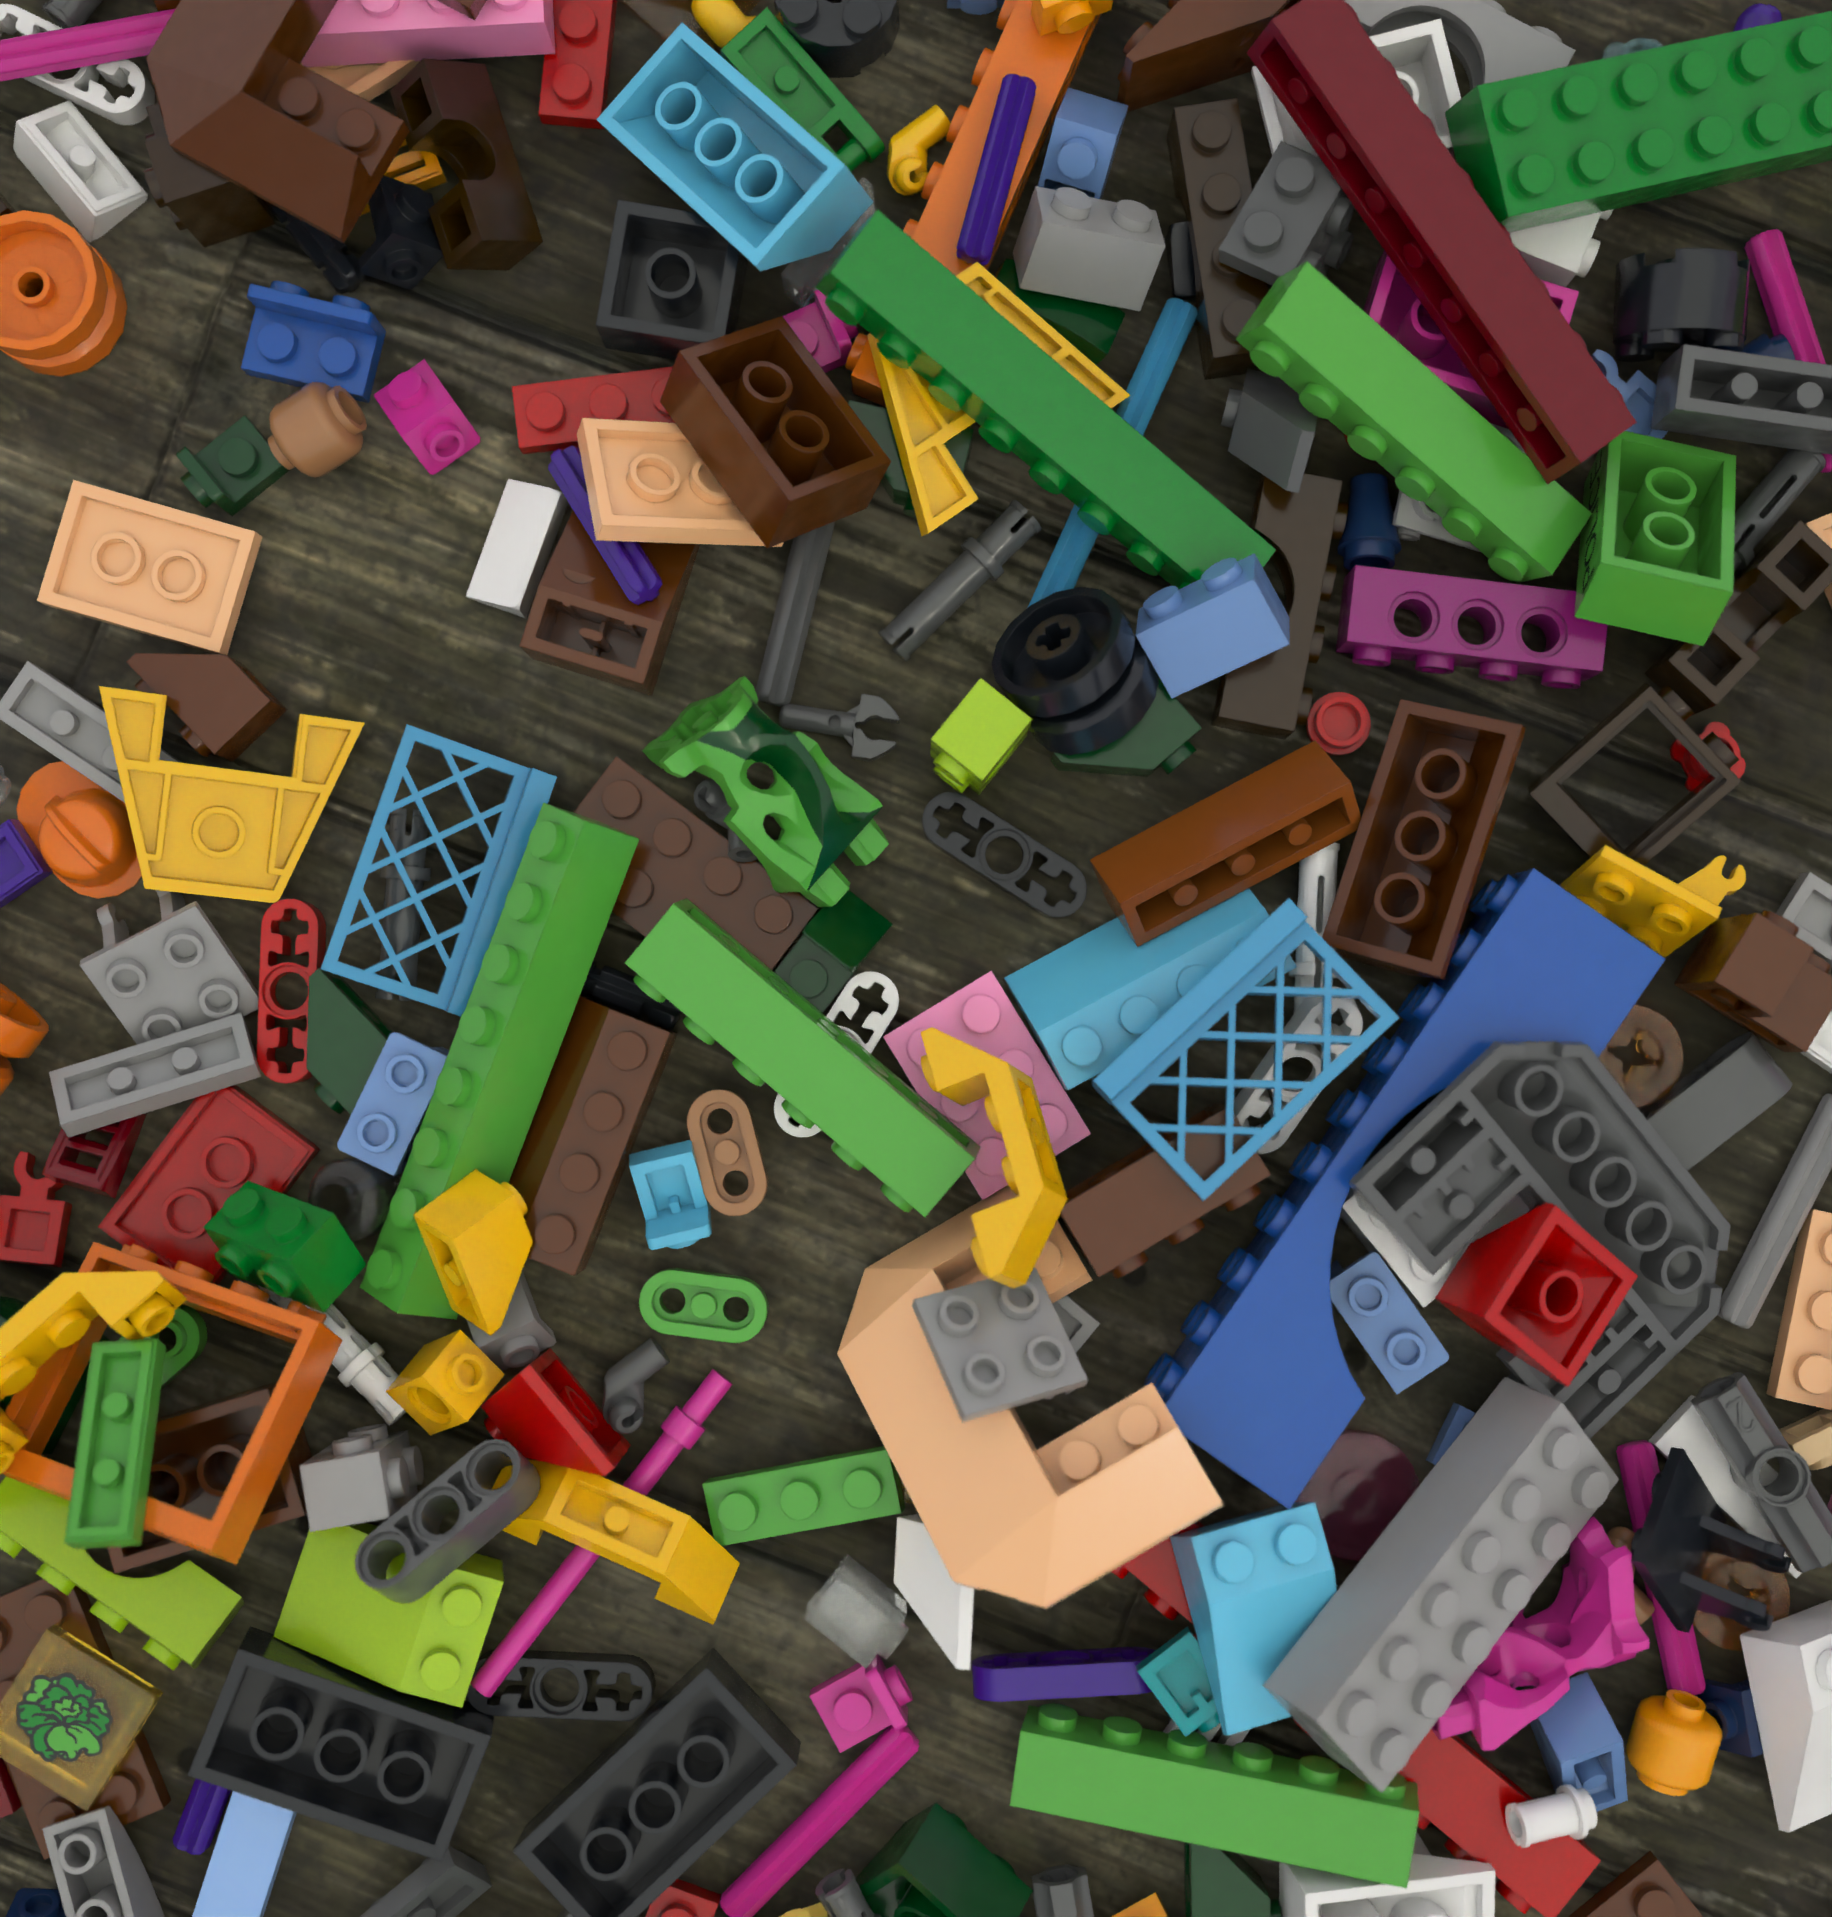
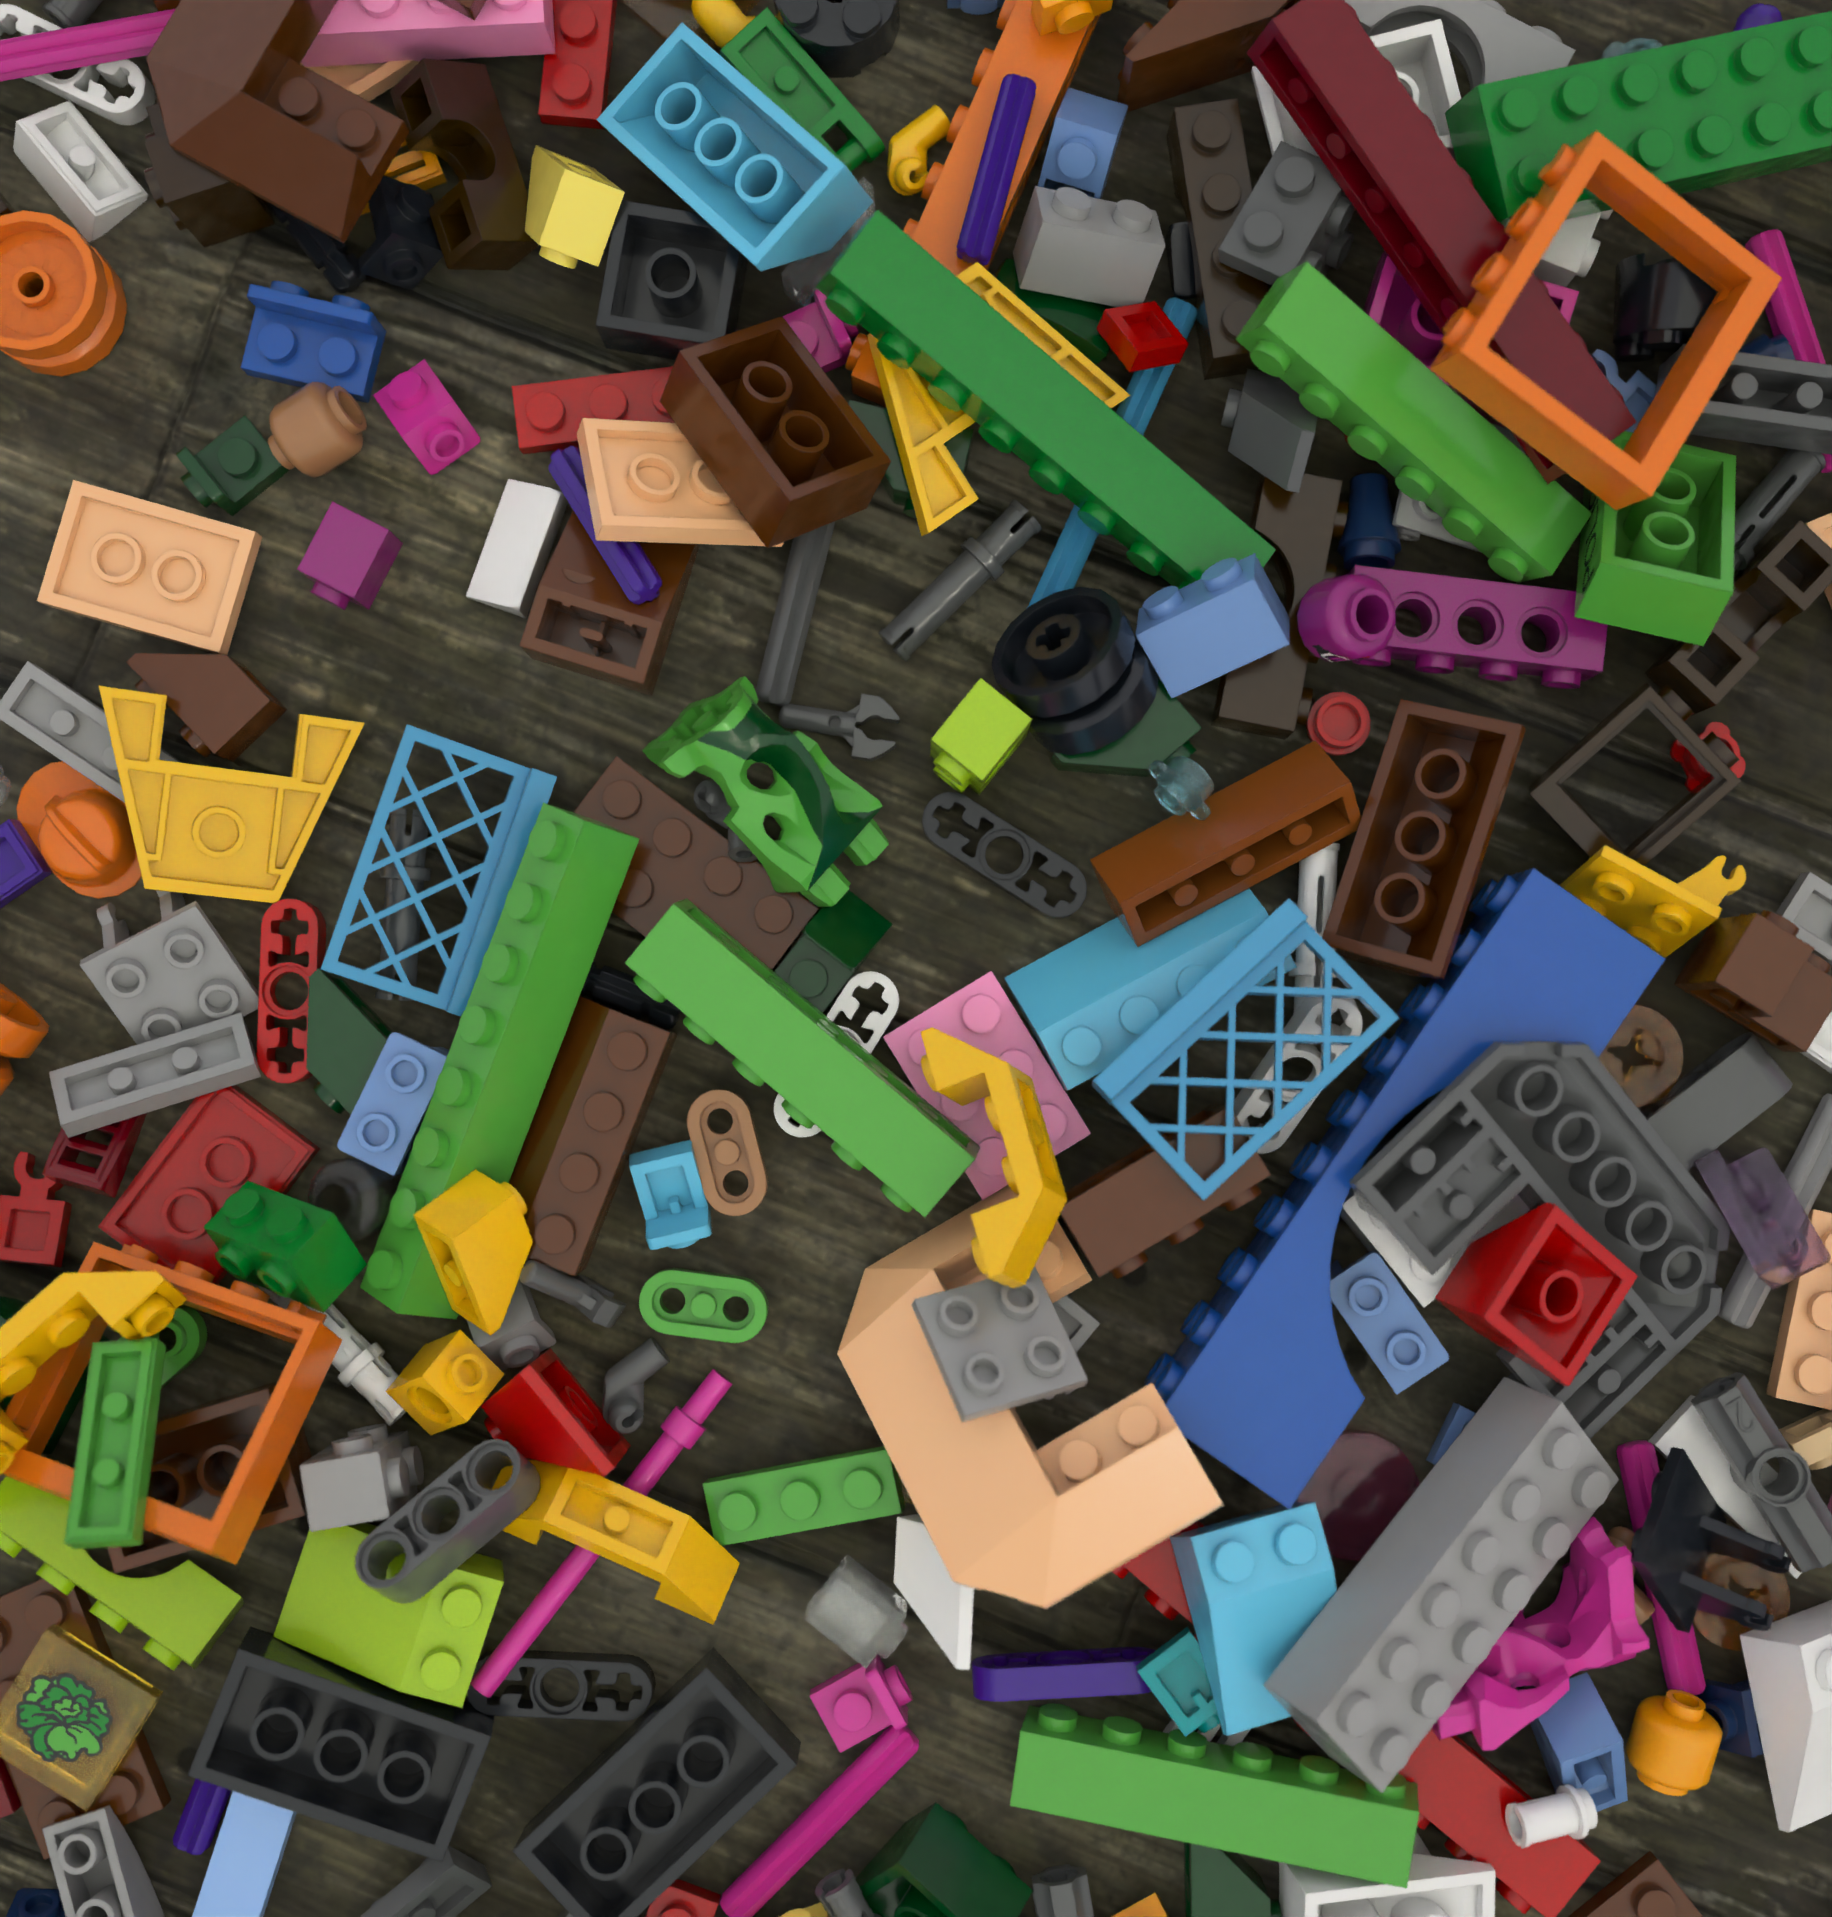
(349, 558): none -> magenta brick
(569, 209): none -> light yellow slope
(579, 1291): none -> dark grey bar
(1142, 336): none -> red plate
(1182, 786): none -> clear light blue plate
(1346, 618): none -> magenta head
(1535, 416): none -> orange window
(1764, 1215): none -> clear purple bracket

